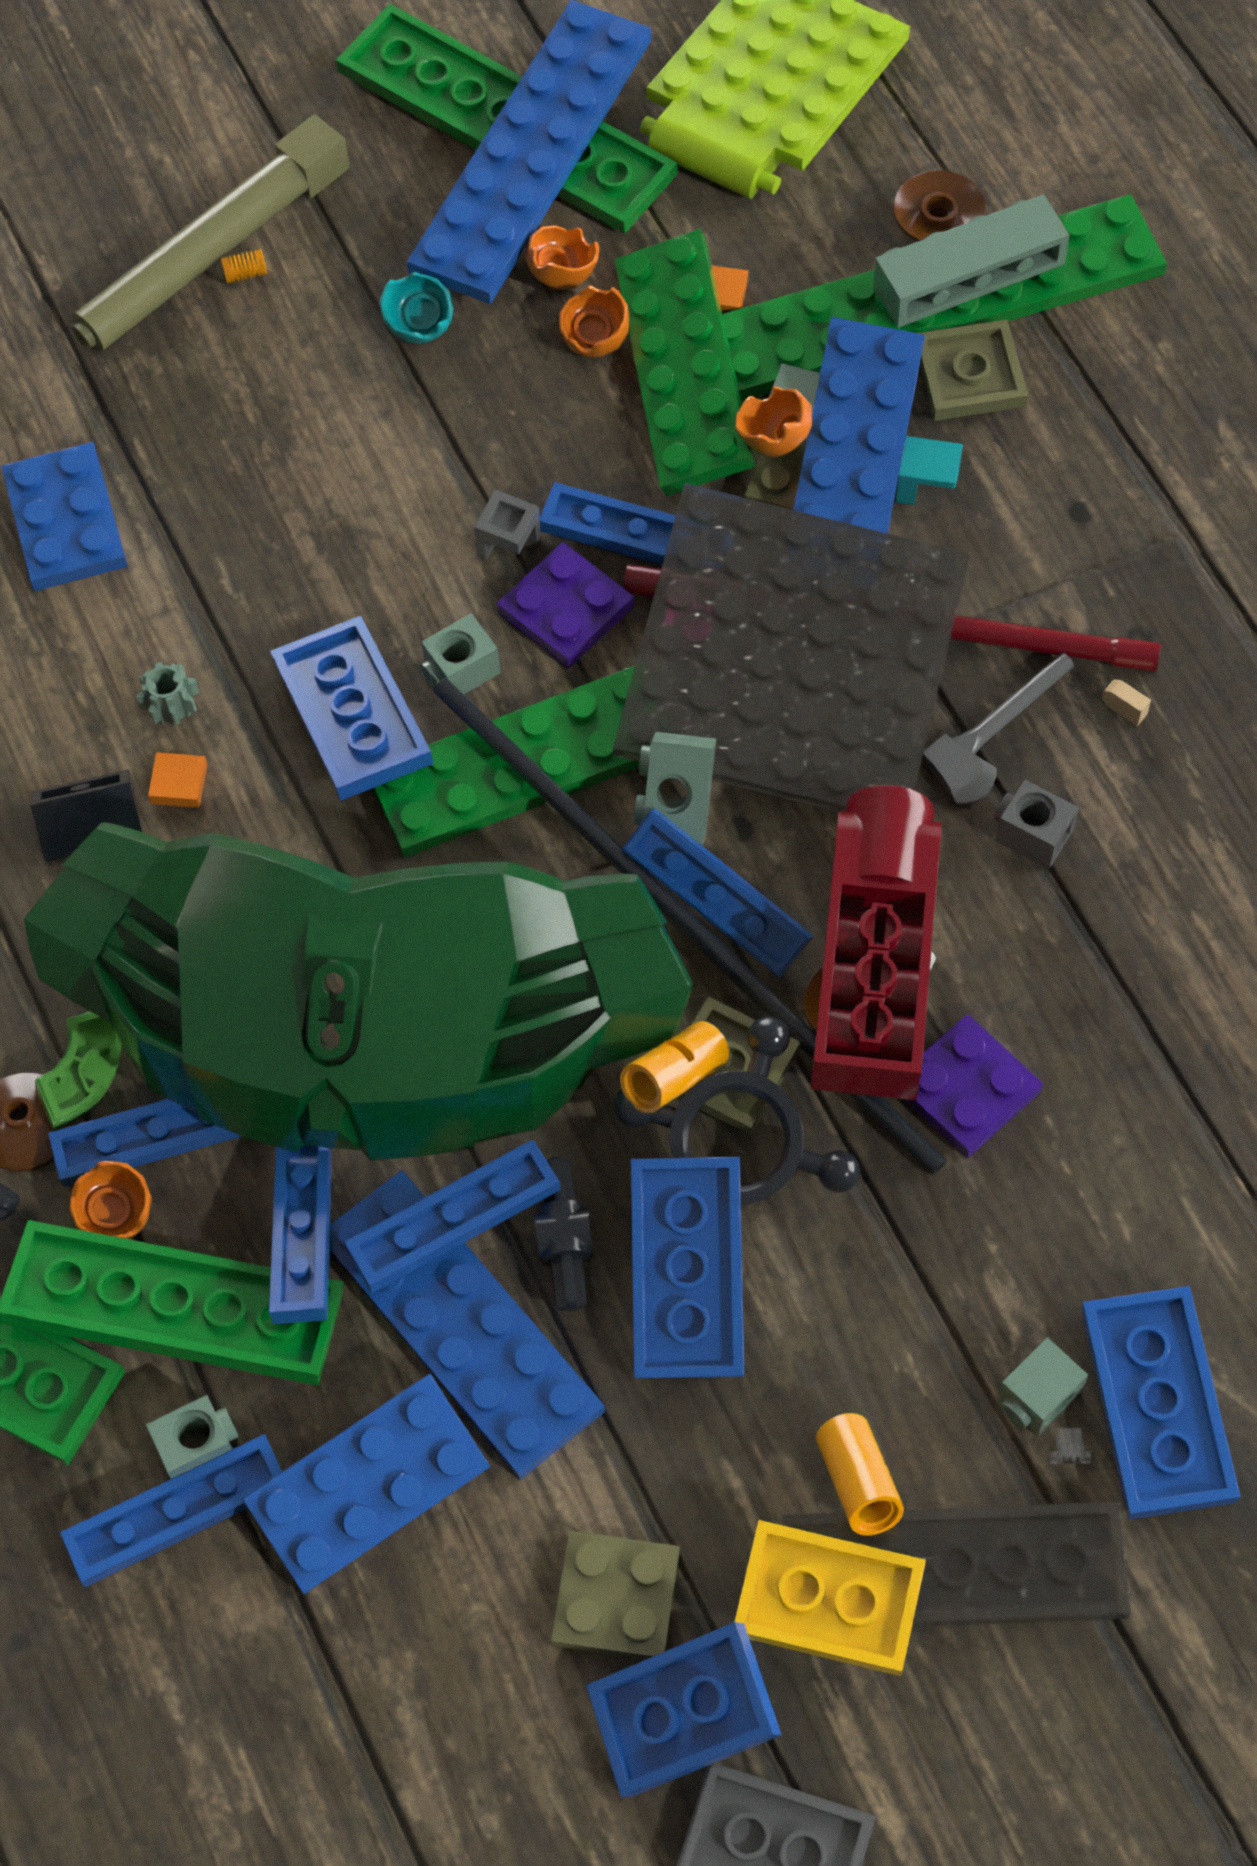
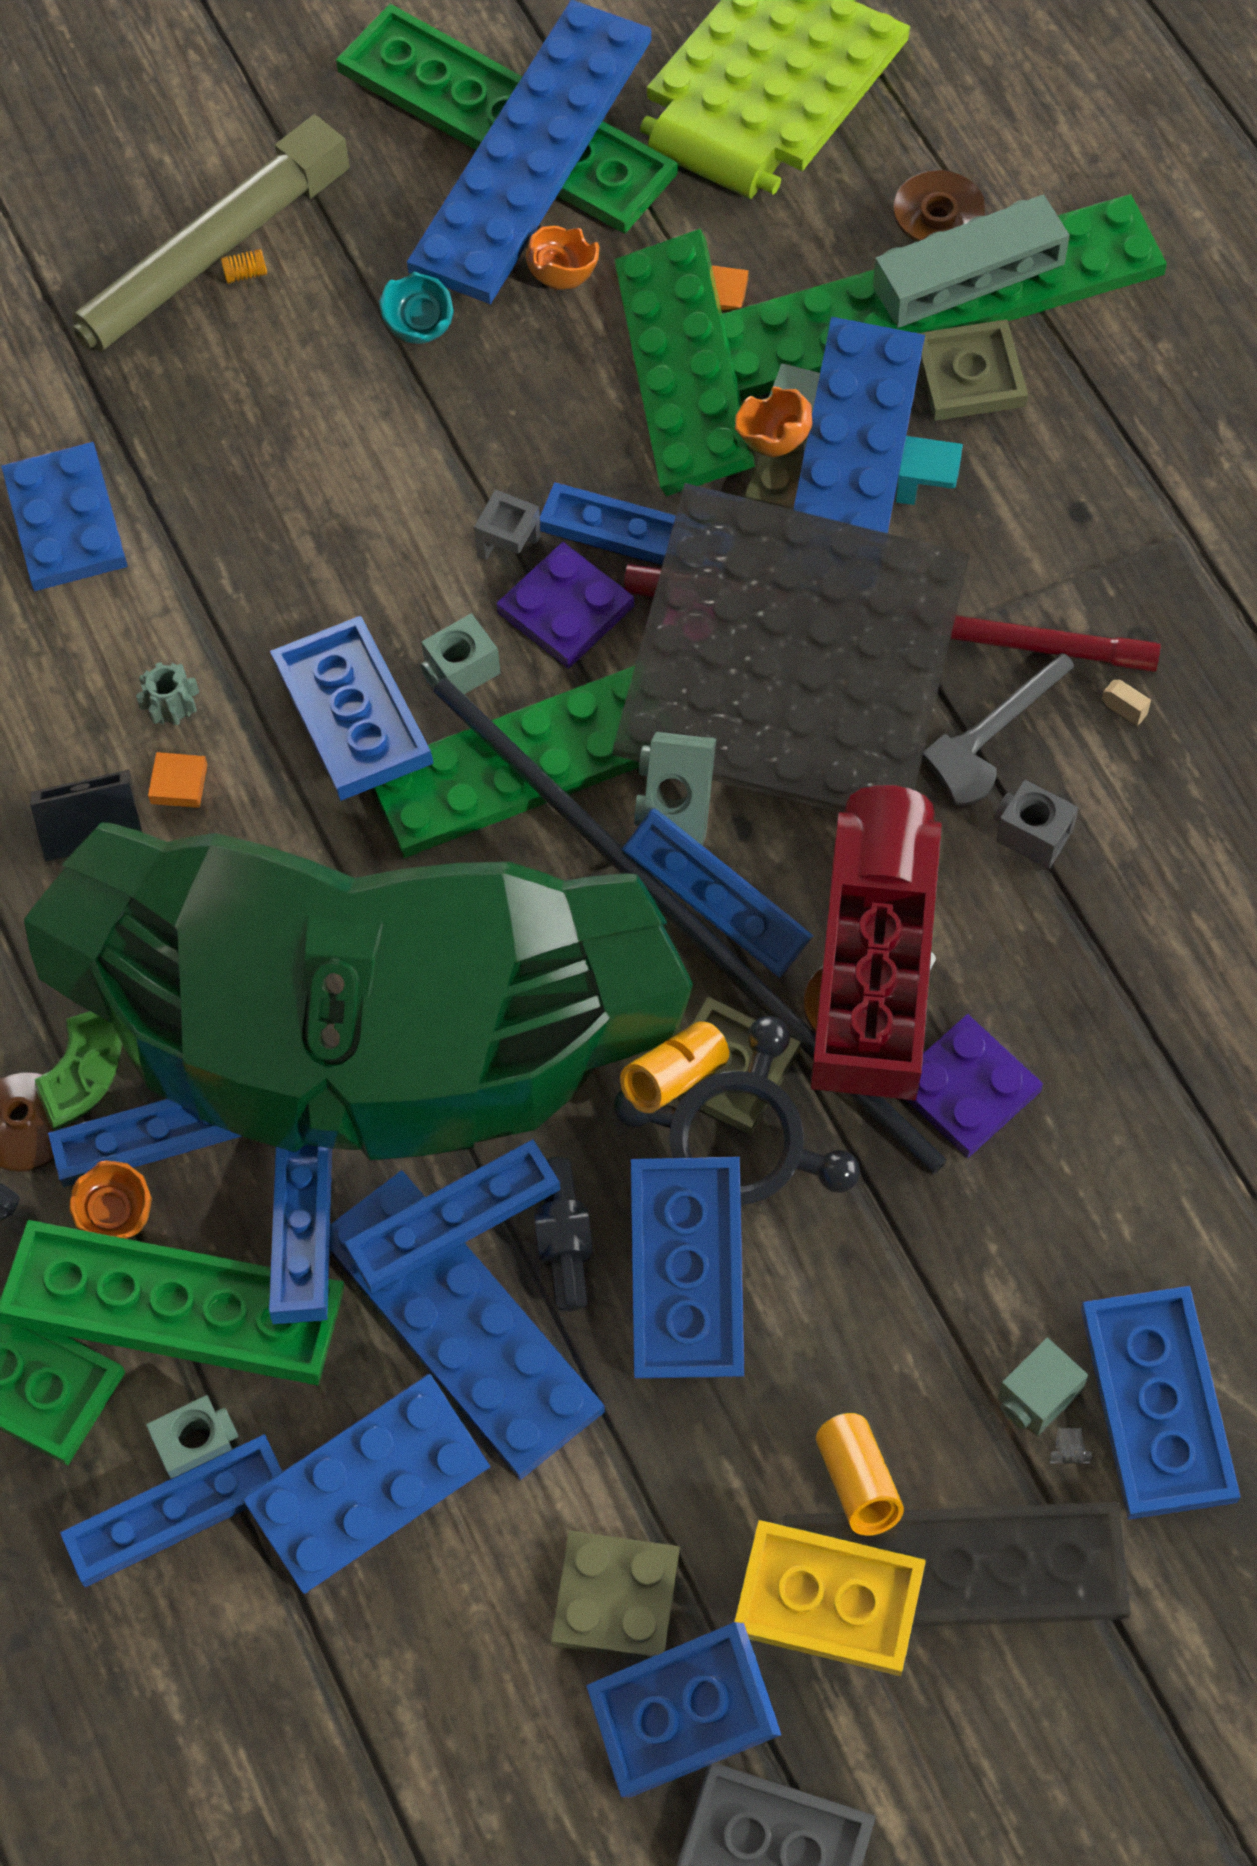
(594, 322): orange hair -> none

